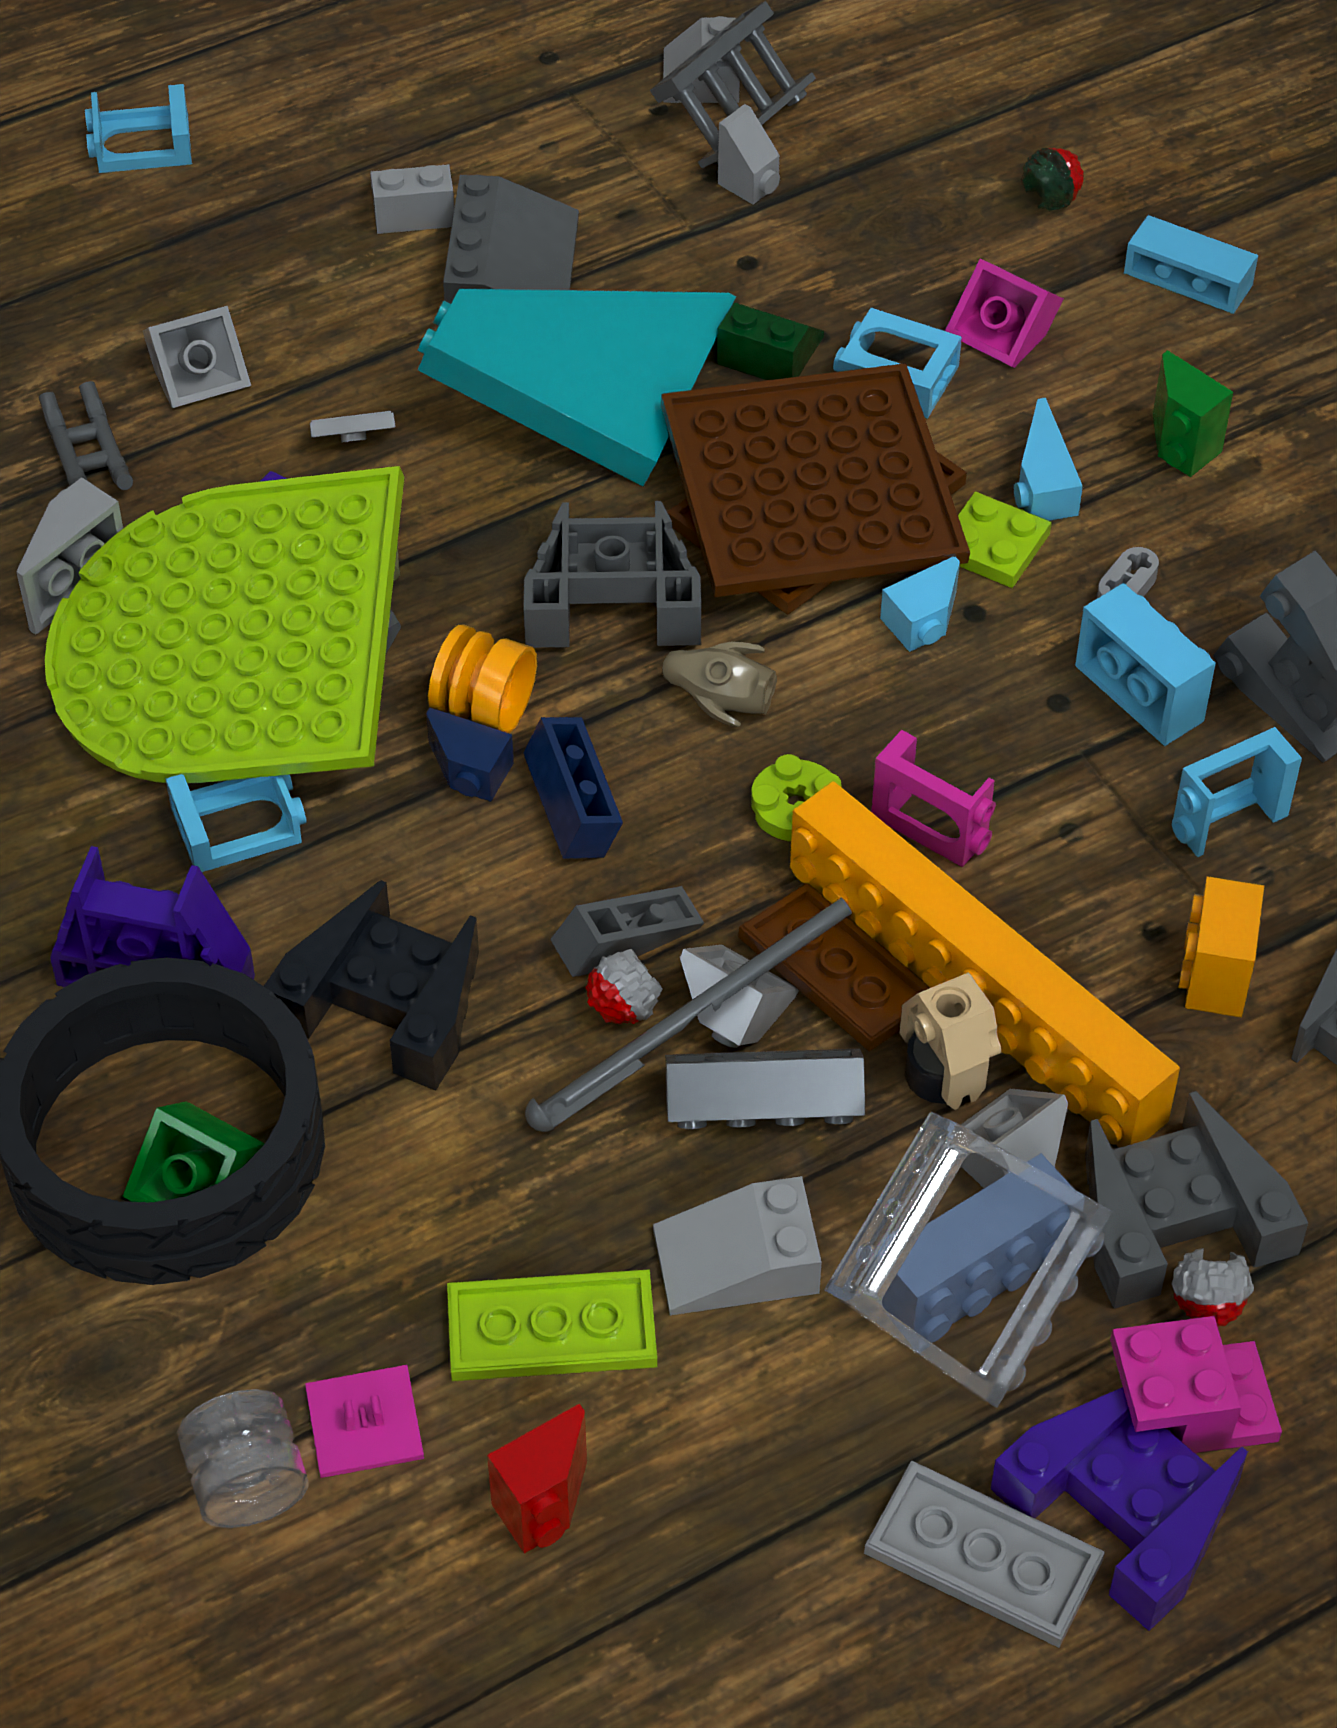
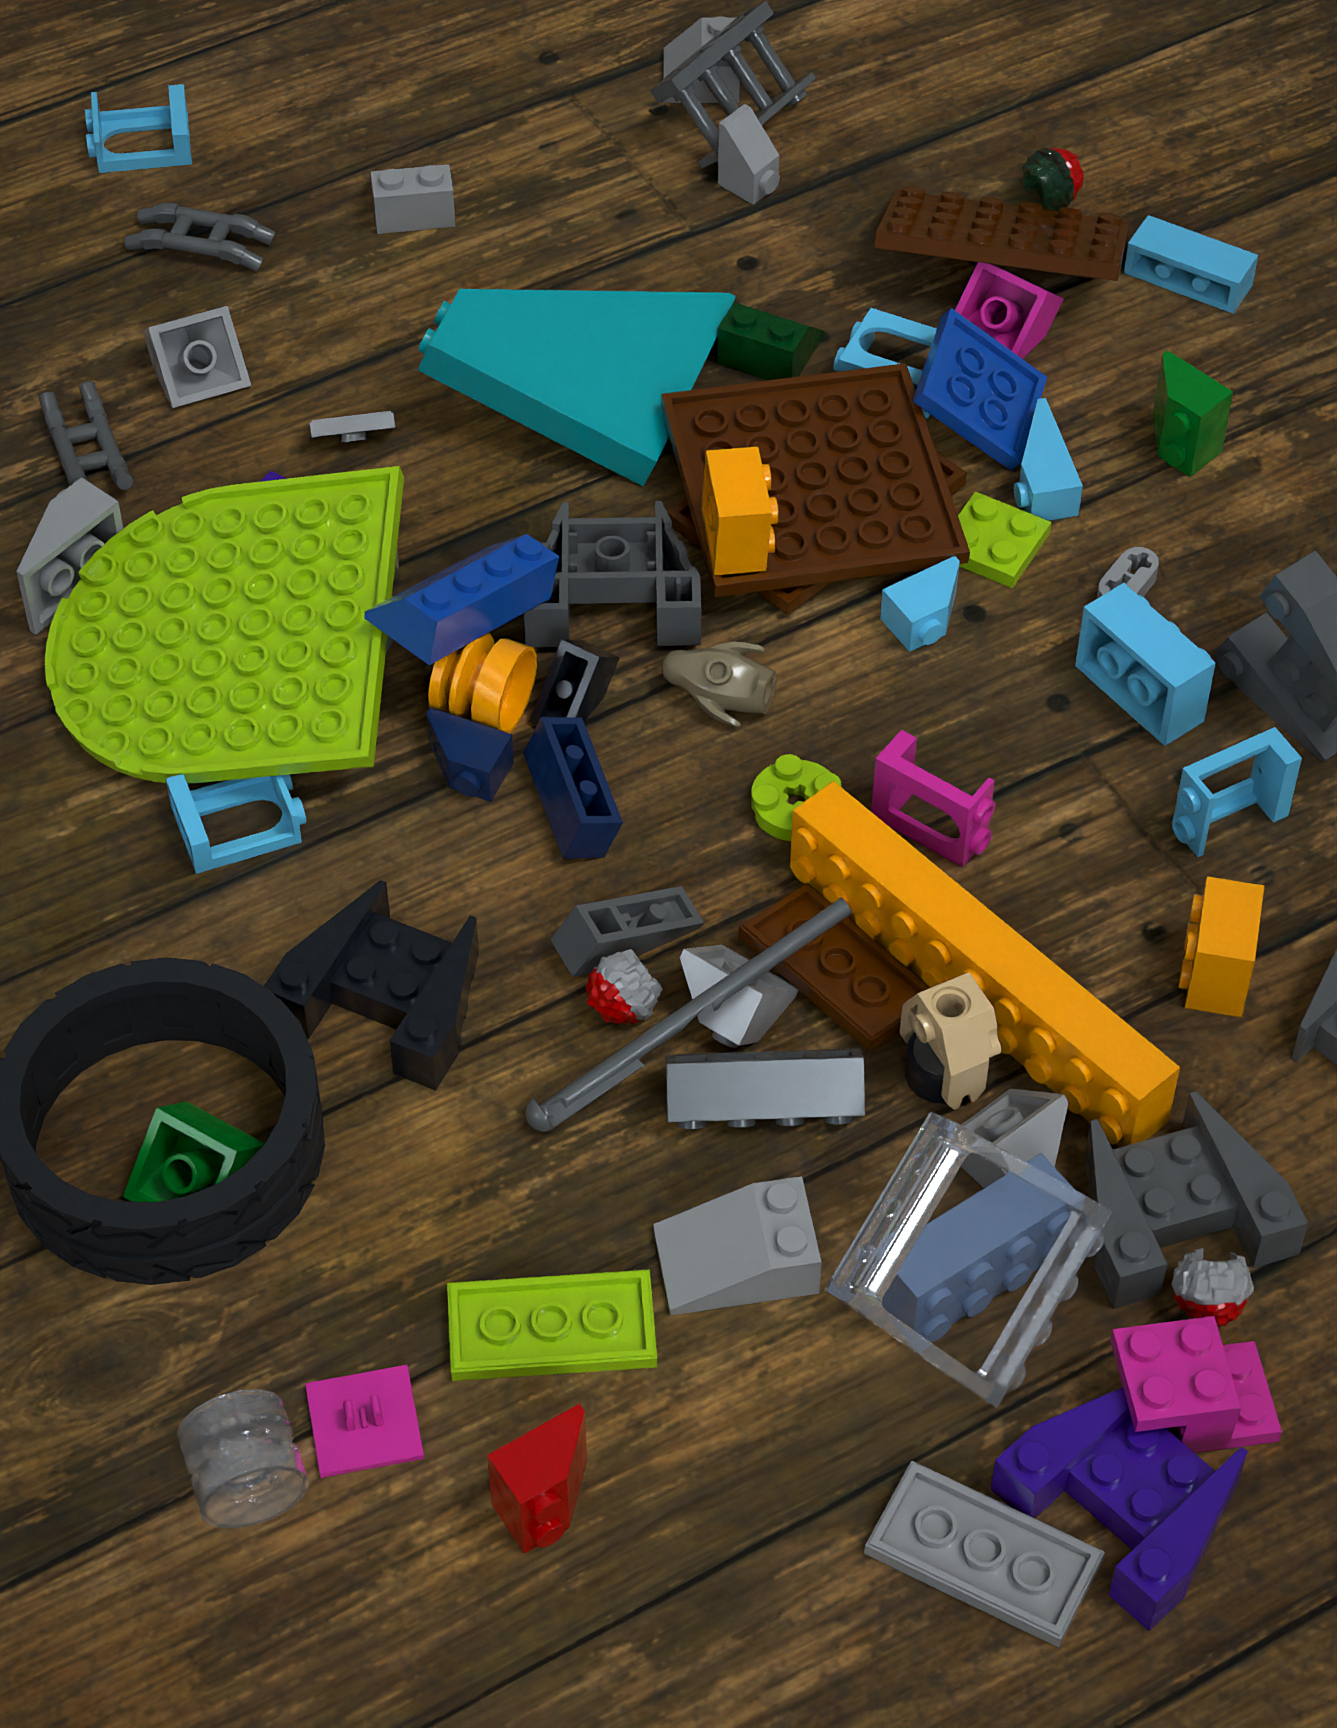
(128, 923): dark purple wedge -> none
(213, 246): none -> dark grey piece
(468, 598): none -> blue slope
(508, 238): dark grey slope -> none
(575, 681): none -> black slope
(738, 510): none -> light orange brick
(980, 389): none -> blue plate
(1004, 233): none -> reddish brown plate

